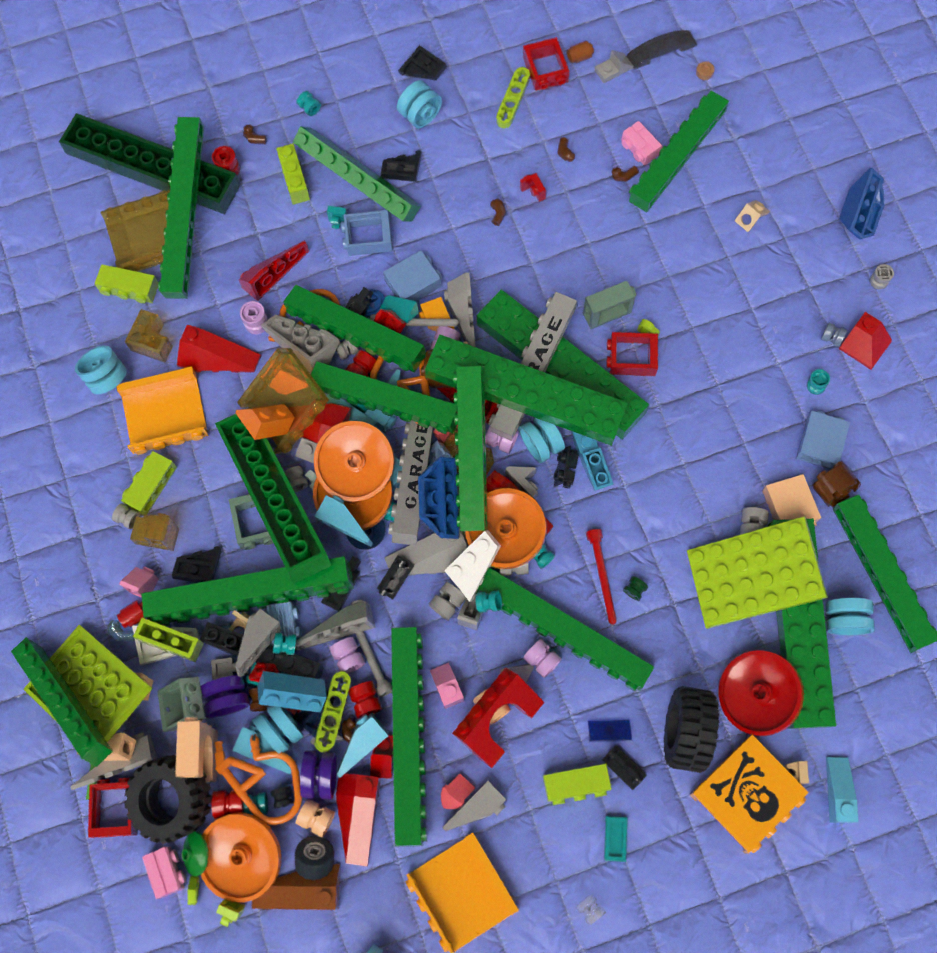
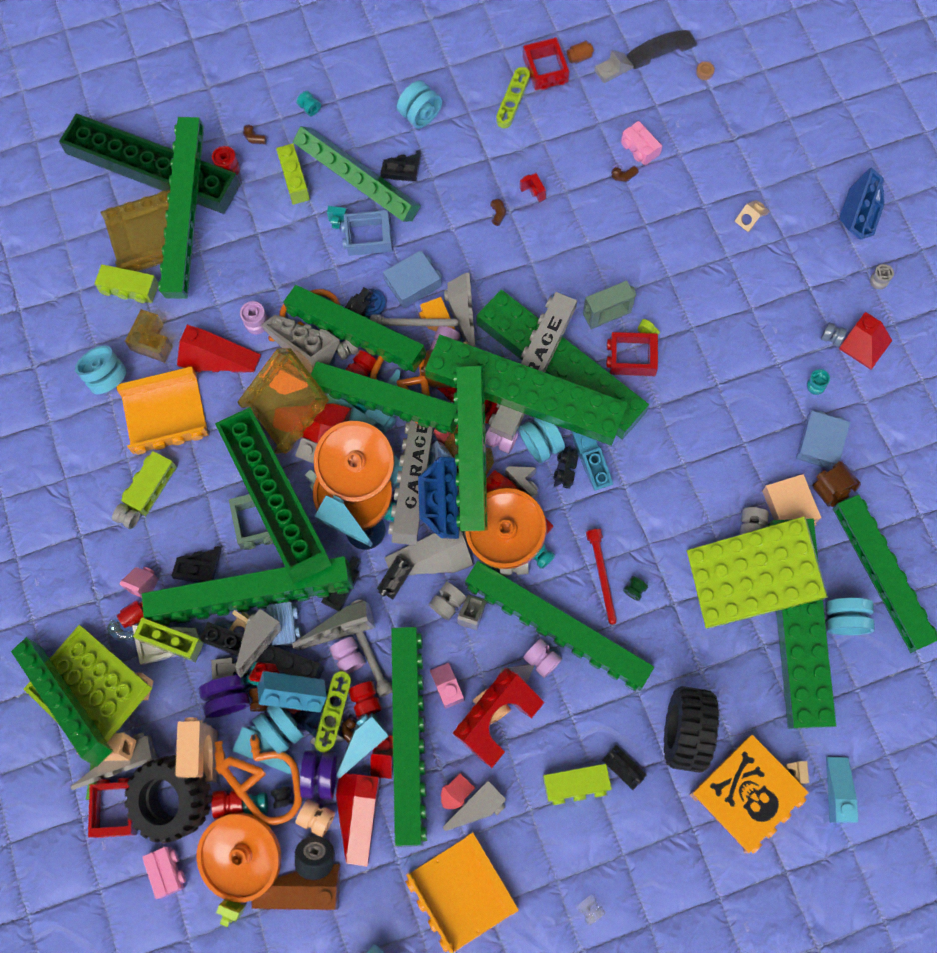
(155, 532): clear yellow brick -> none
(174, 697): sand green window -> none
(193, 889): lime tile -> none
(195, 853): green dish -> none
(265, 275): red wedge -> none
(266, 420): orange slope -> none
(284, 643): teal wheel -> none
(296, 479): light grey wheel -> none
(390, 320): red bracket -> none
(404, 308): teal slope -> none
(423, 65): black wing -> none
(473, 563): white wing -> none
(489, 601): teal wheel -> none
(563, 151): reddish brown arm -> none
(609, 731): clear blue slope -> none
(615, 838): teal tile -> none
(678, 151): green brick -> none
(761, 693): red dish -> none

